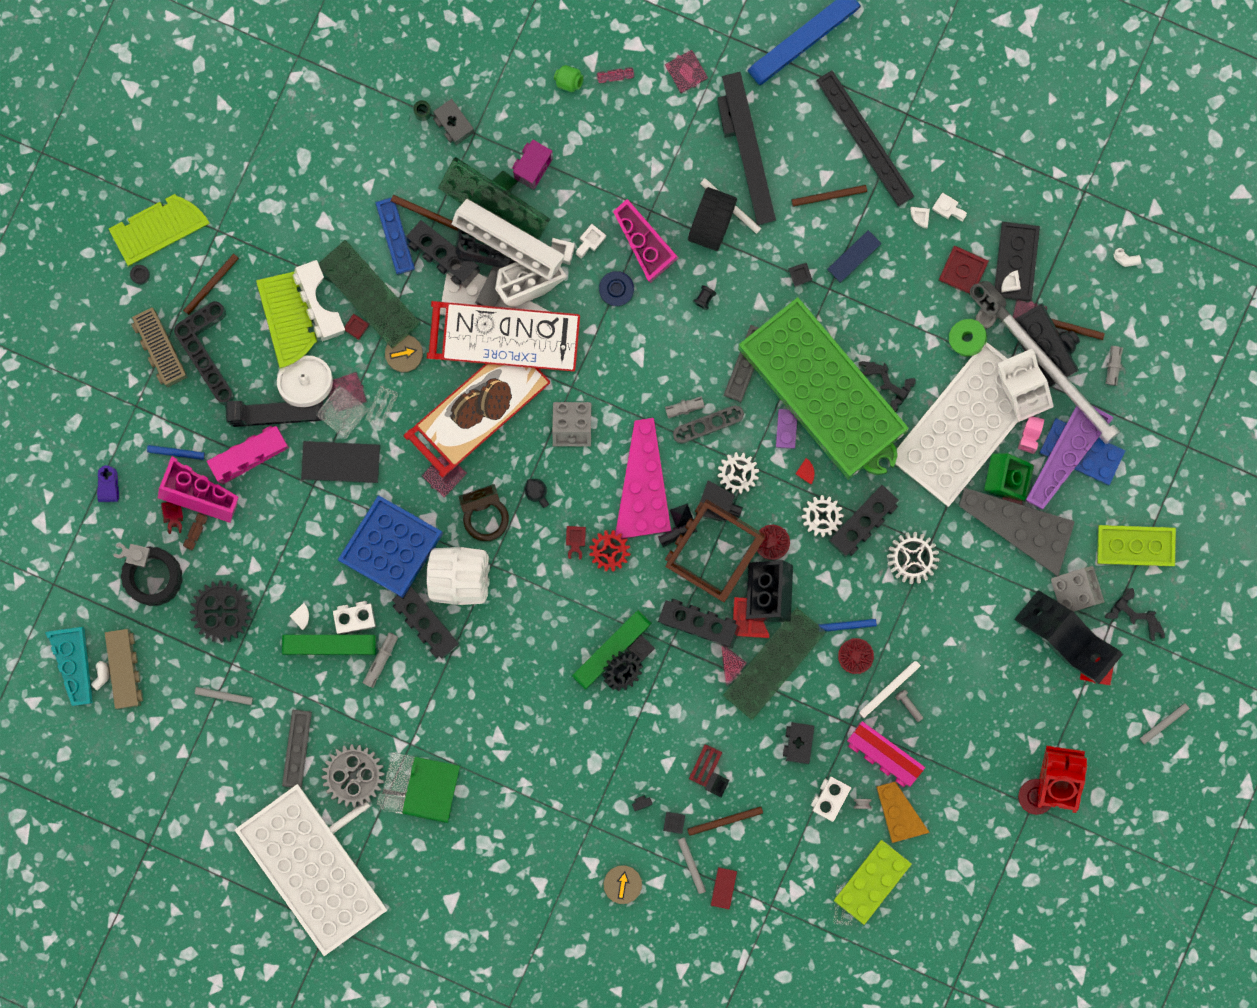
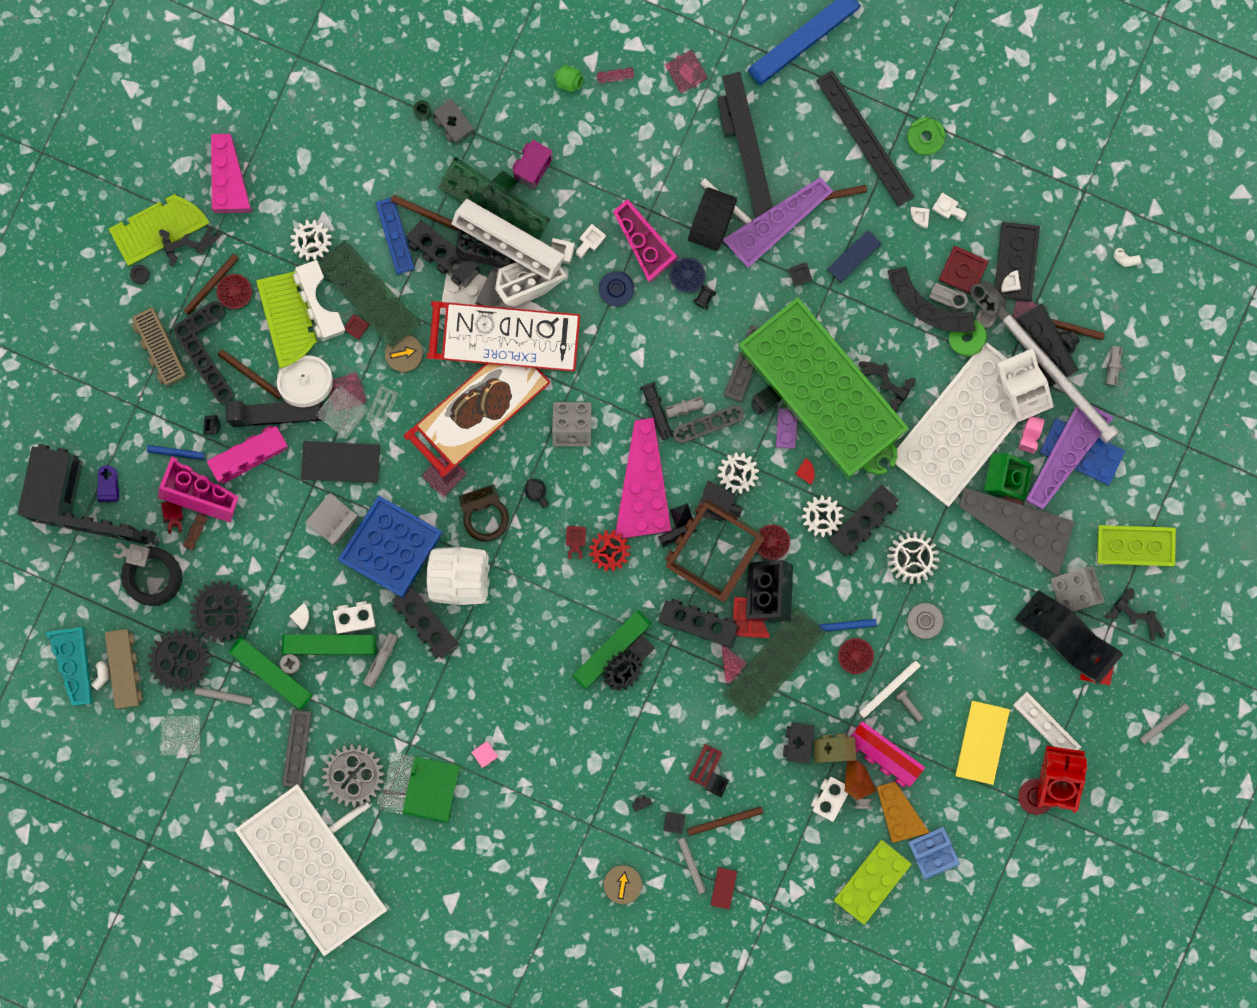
(51, 494): none -> black bracket
(163, 653): none -> black gear
(169, 247): none -> black piece
(181, 735): none -> clear plate
(211, 425): none -> black slope
(228, 184): none -> dark pink wedge
(234, 291): none -> dark red wheel
(250, 374): none -> reddish brown bar
(270, 673): none -> green beam
(293, 664): none -> light grey wheel
(306, 247): none -> white gear
(332, 519): none -> light grey bracket
(484, 754): none -> bright pink tile
(653, 401): none -> black pin
(687, 275): none -> dark blue wheel
(764, 231): none -> medium lavender wing
(765, 401): none -> black slope
(834, 749): none -> olive brick
(858, 781): none -> dark orange plate
(923, 309): none -> black tile
(925, 621): none -> light grey wheel
(926, 147): none -> bright green tile
(934, 853): none -> medium blue slope
(946, 297): none -> light grey piece
(982, 742): none -> light yellow tile
(1044, 723): none -> white tile

